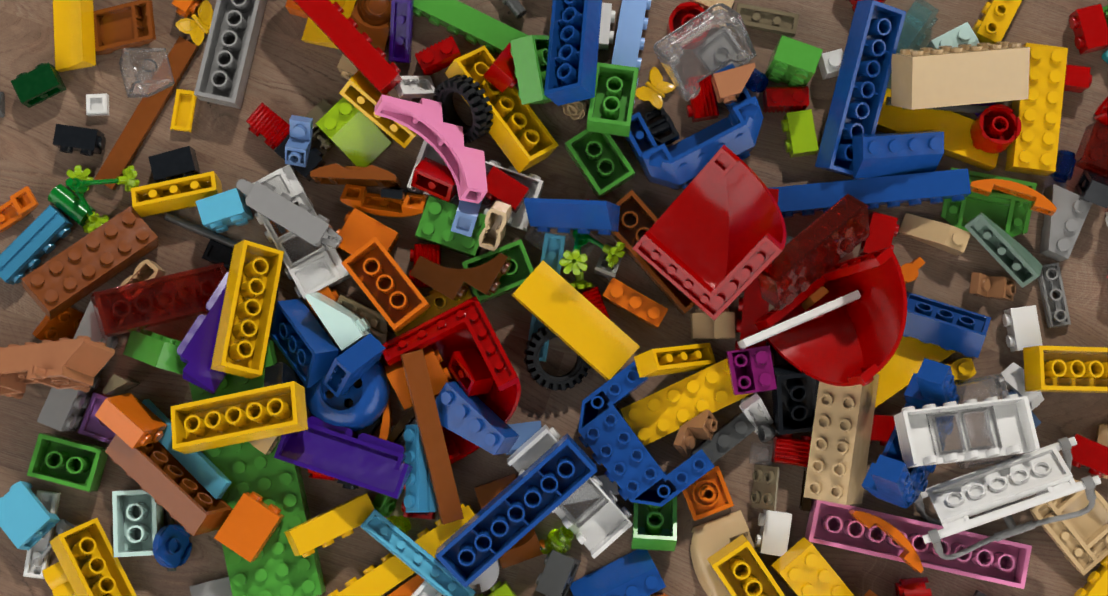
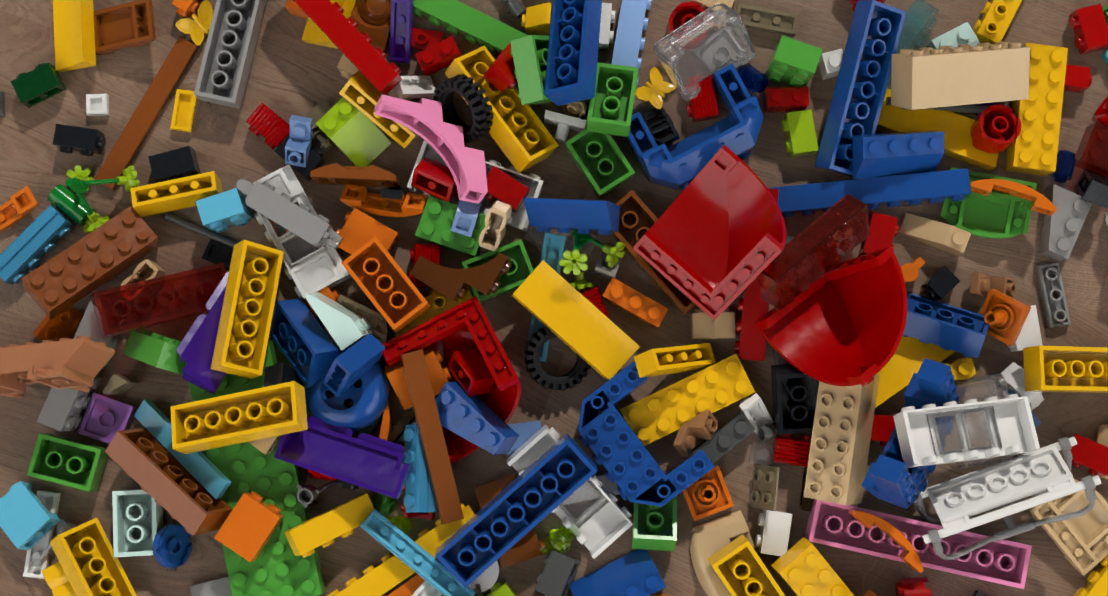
(131, 420): orange brick -> none
(145, 71): clear slope -> none
(308, 493): none -> dark grey plant
(425, 38): none -> red plate
(537, 19): none -> yellow slope
(564, 124): none -> white tile
(731, 82): nougat slope -> none
(751, 370): magenta slope -> none
(802, 318): white tile -> none
(816, 296): dark orange tile -> none
(940, 283): none -> black brick
(1004, 316): none -> orange plate
(1005, 250): sand green slope -> none

